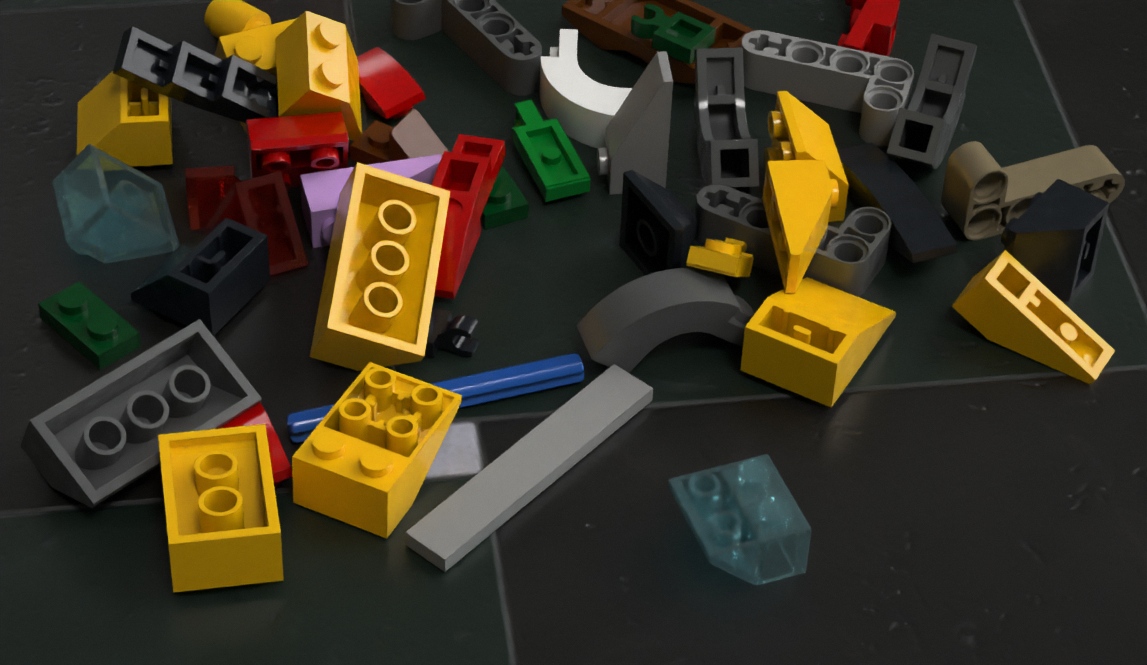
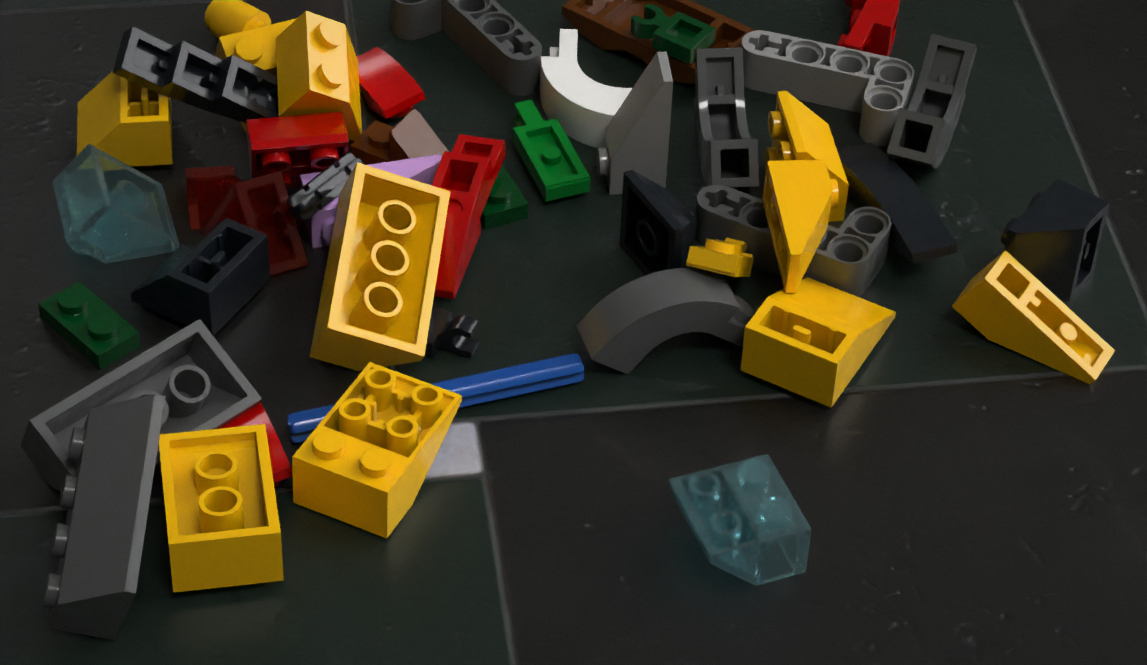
(105, 517): none -> dark grey slope
(322, 188): none -> black axle
(528, 468): light grey tile -> none
(986, 197): dark tan beam -> none

